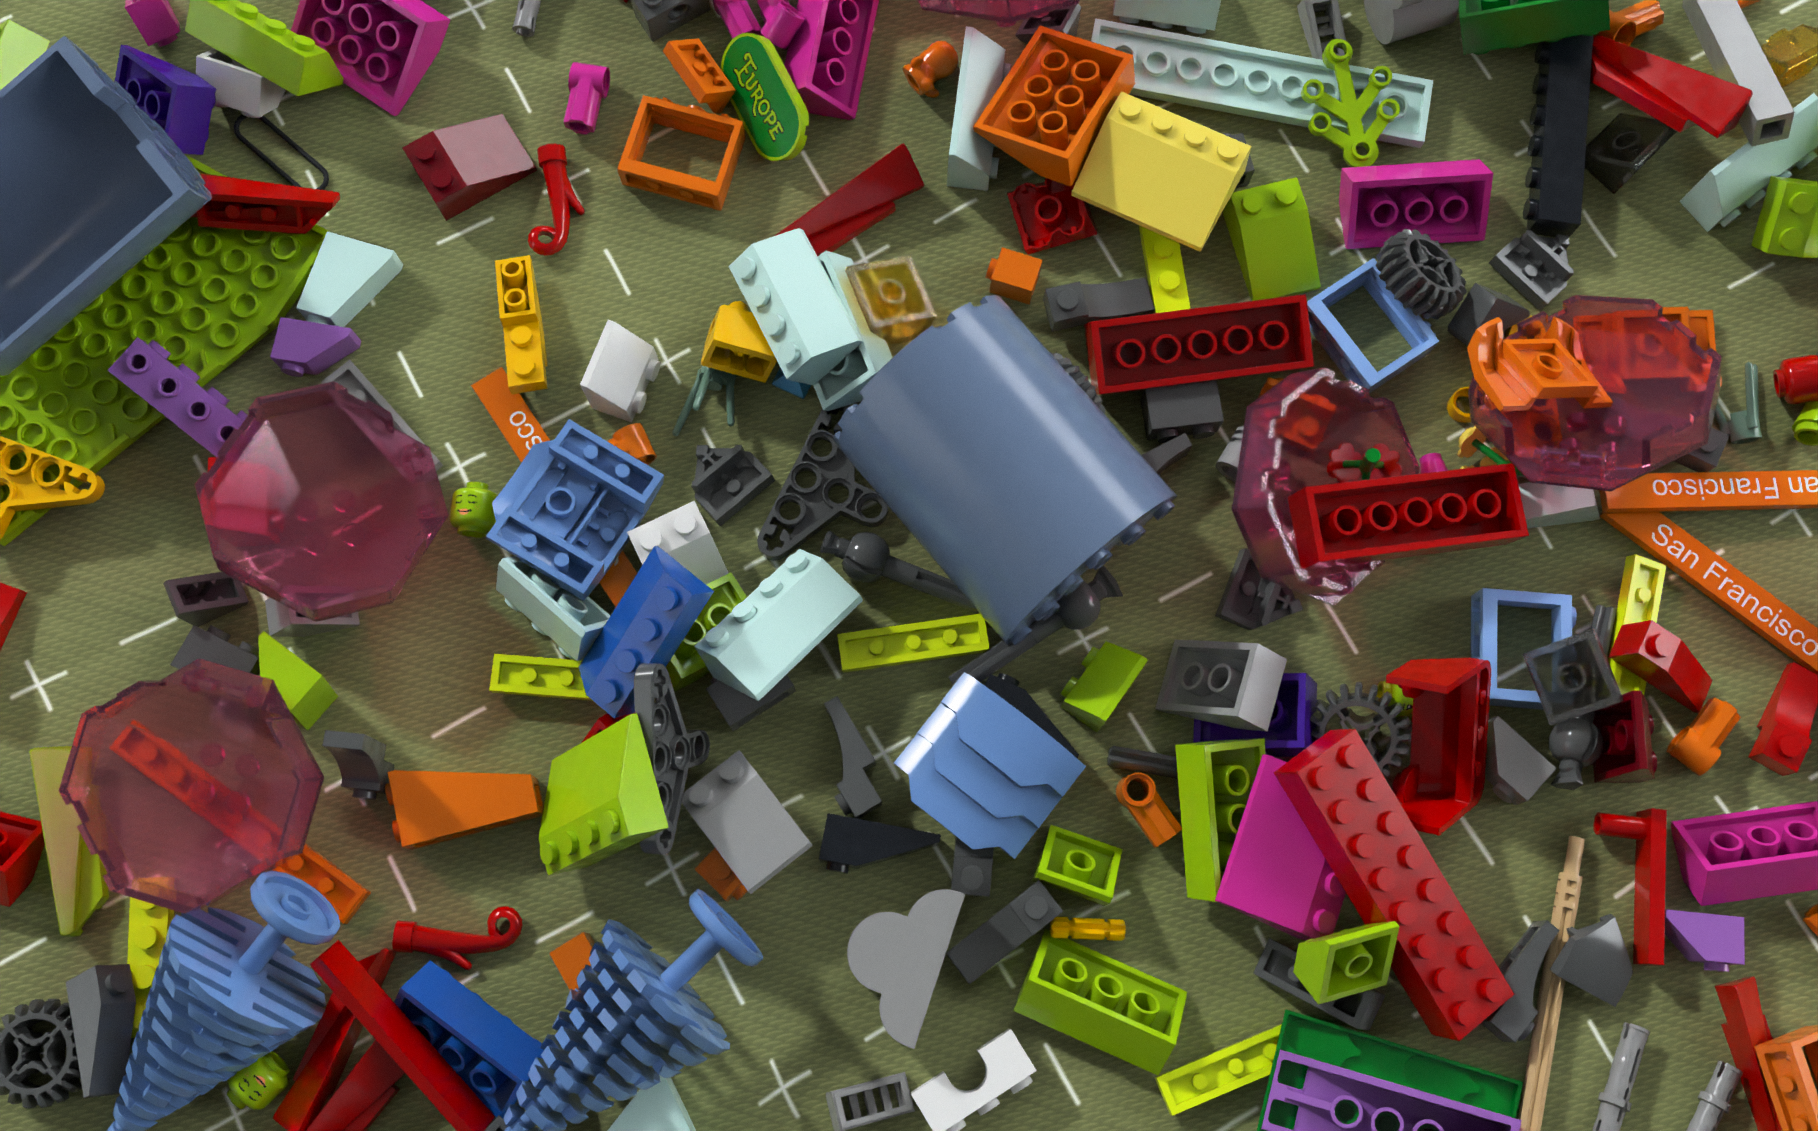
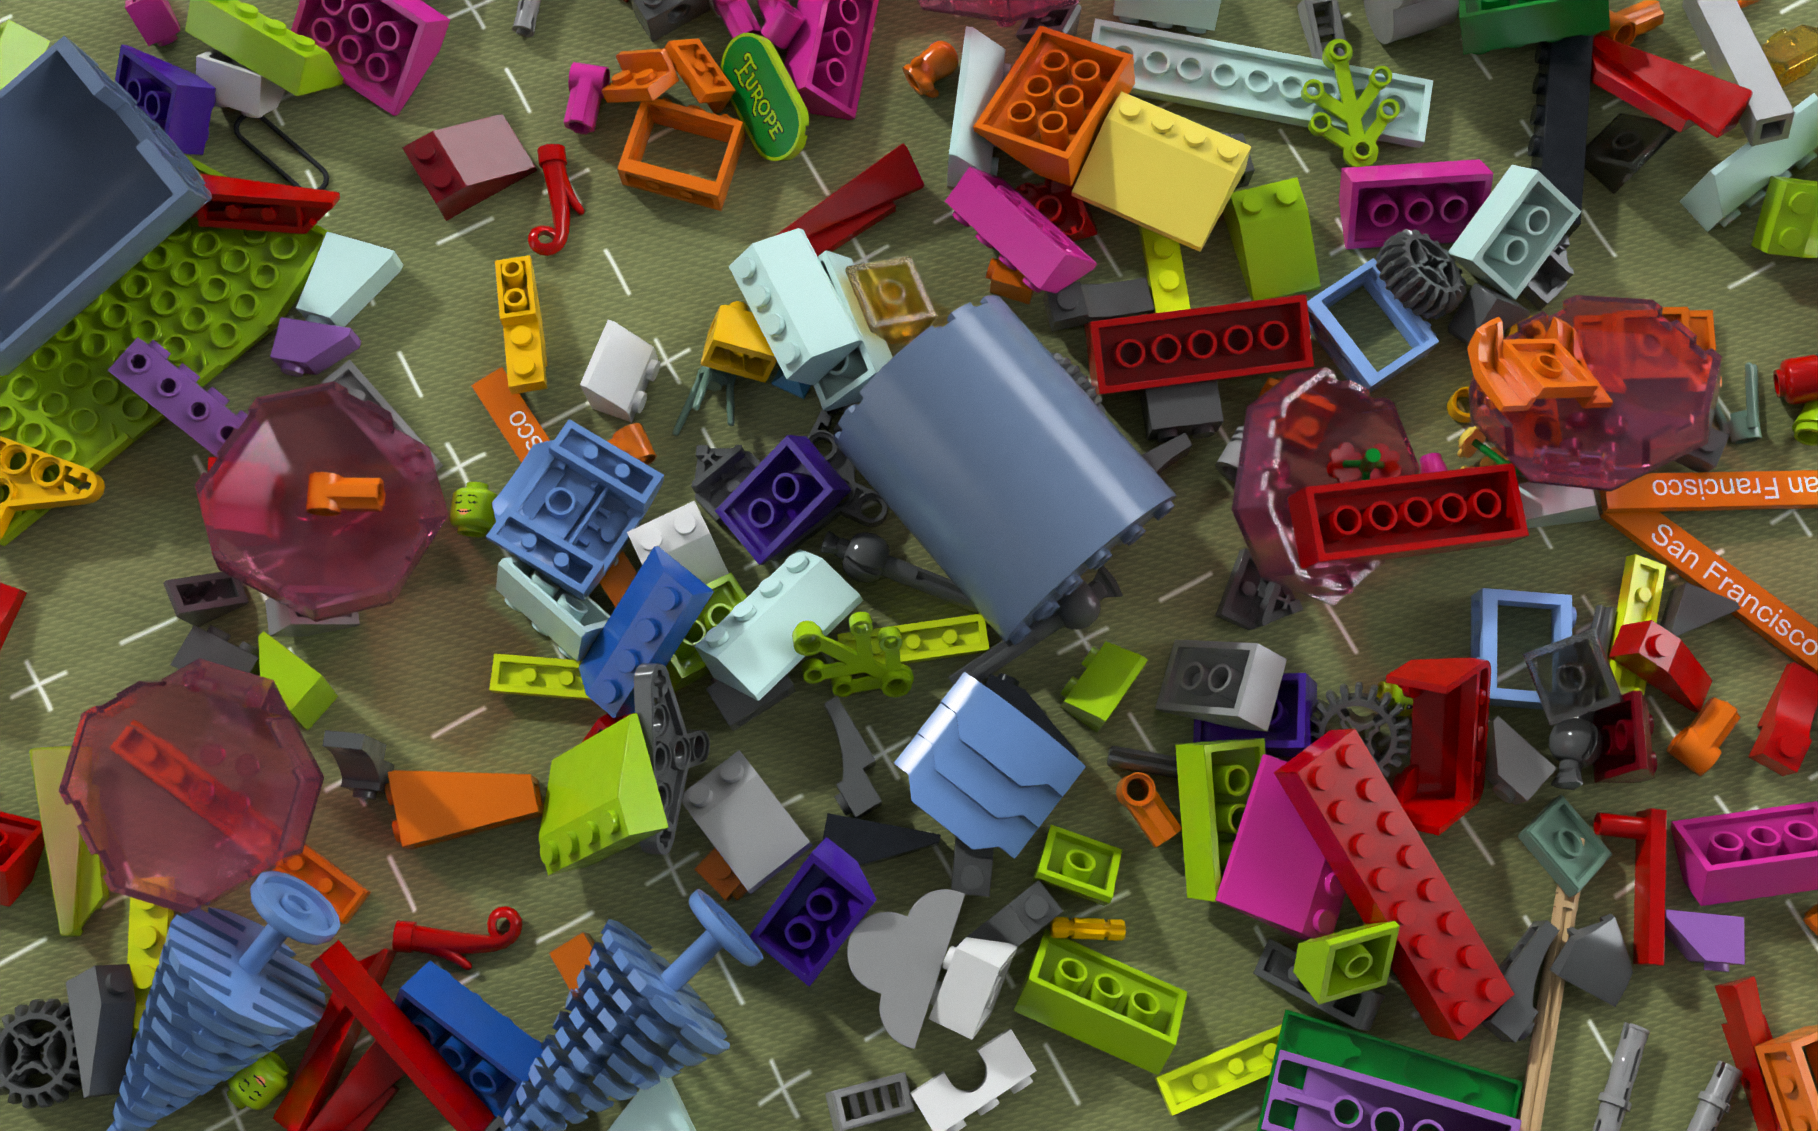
(333, 493): none -> orange piece
(643, 76): none -> orange bracket
(782, 498): none -> dark purple slope
(815, 912): none -> dark purple slope
(893, 678): none -> lime plant
(971, 984): none -> white slope
(1018, 232): none -> dark pink slope
(1514, 230): none -> light aqua slope
(1557, 845): none -> sand green tile
(1693, 607): none -> dark grey slope

